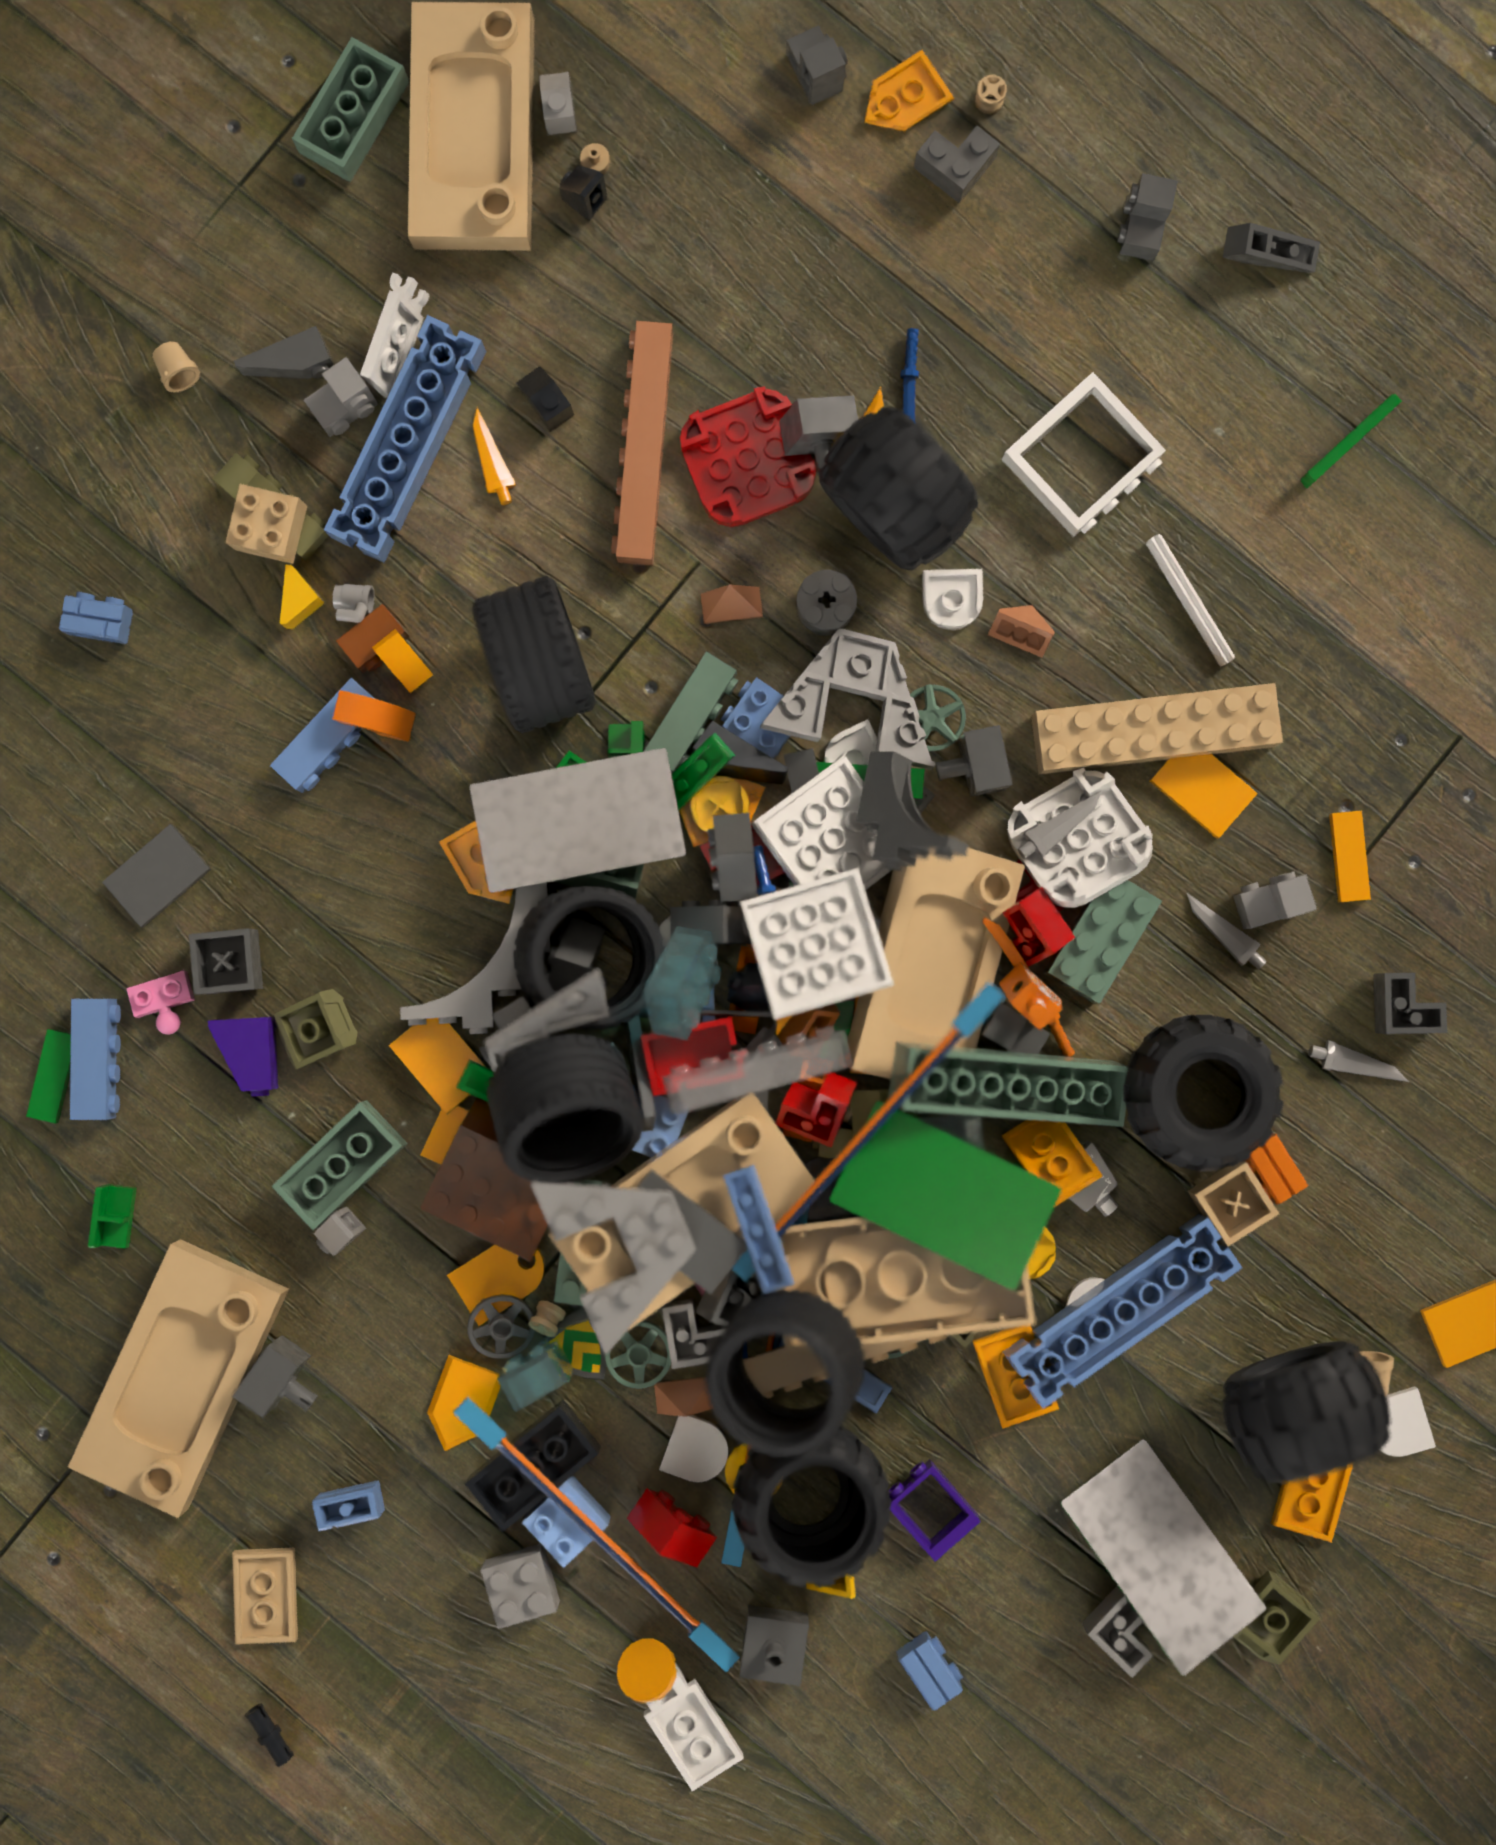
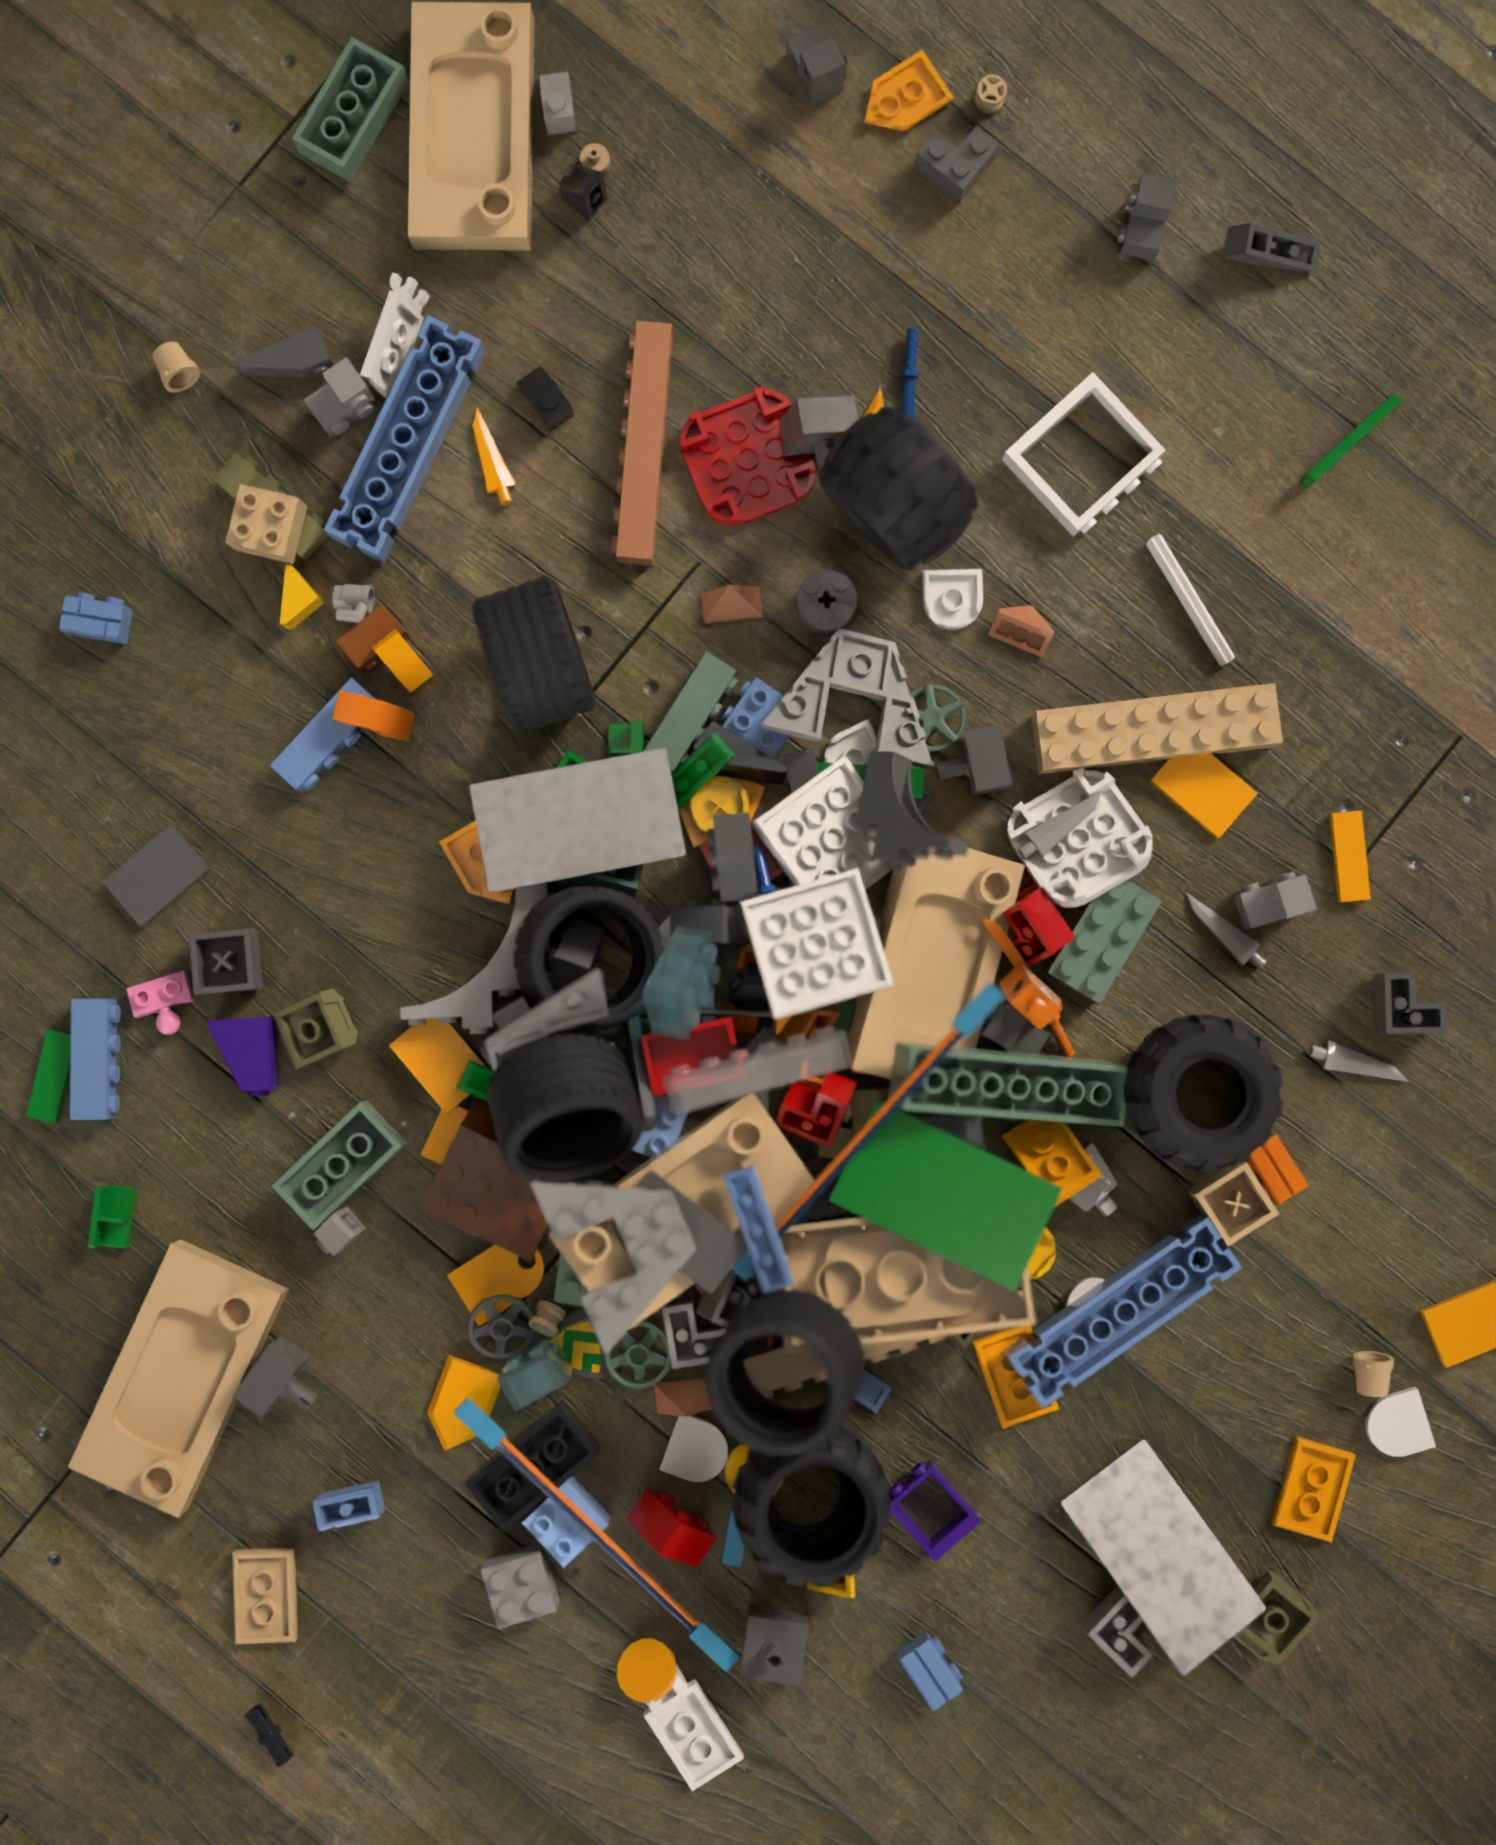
(1307, 1412): black tyre -> none

